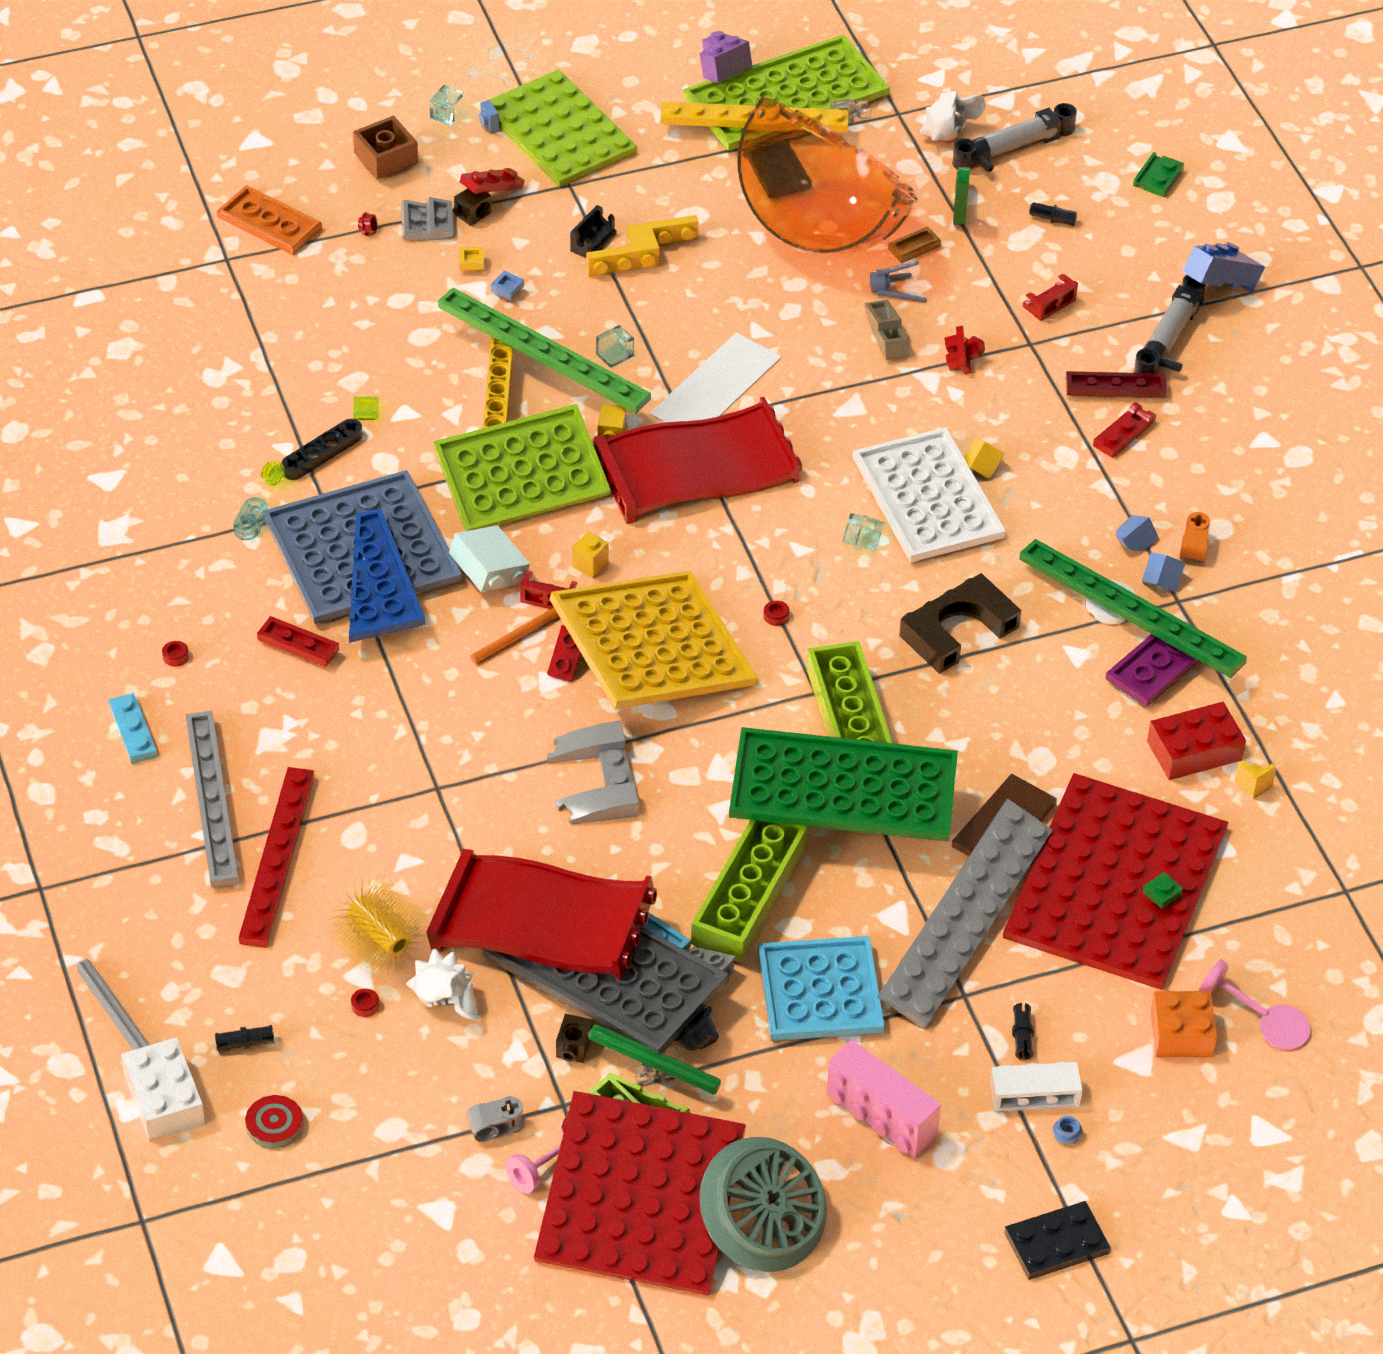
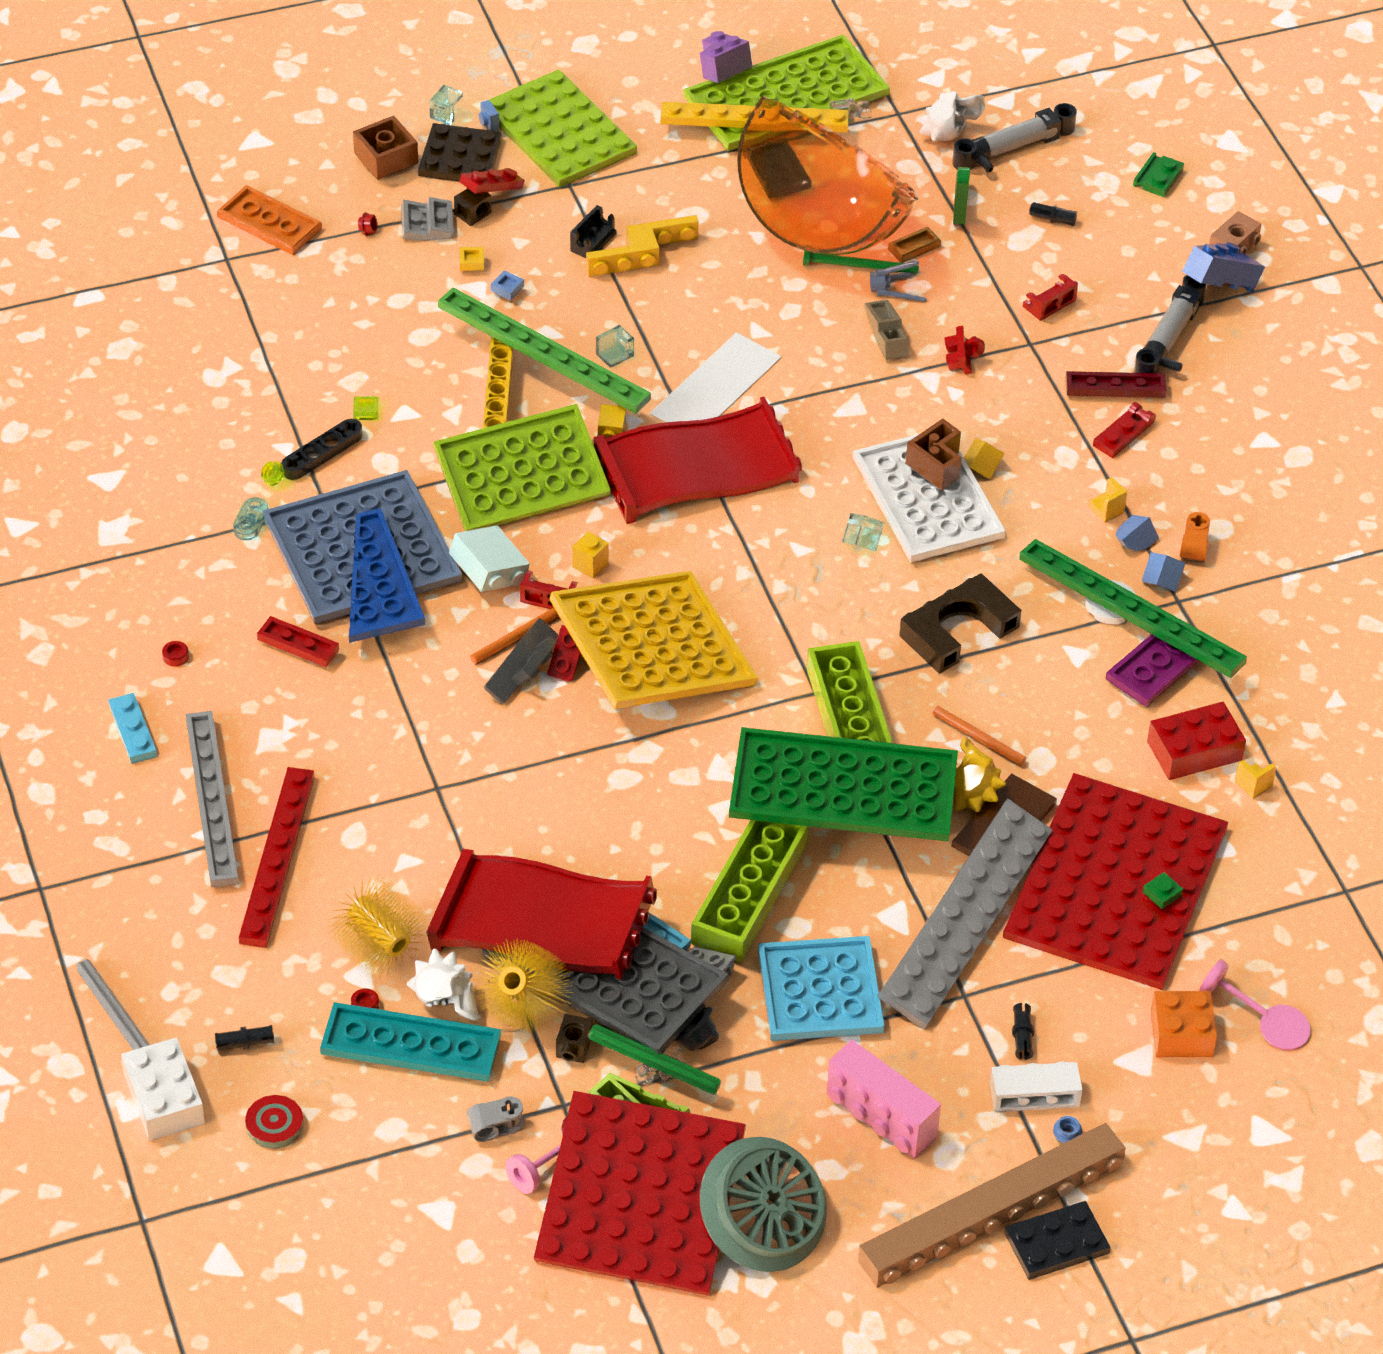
(411, 1041): none -> teal plate
(458, 151): none -> dark brown plate
(522, 661): none -> dark grey bracket
(523, 986): none -> yellow piece
(619, 795): light grey wedge -> none
(776, 613): red tile -> none
(854, 262): none -> green bar
(936, 454): none -> dark orange brick
(975, 779): none -> yellow head
(979, 735): none -> orange bar
(991, 1205): none -> medium nougat brick
(1111, 502): none -> yellow panel
(1238, 230): none -> nougat brick

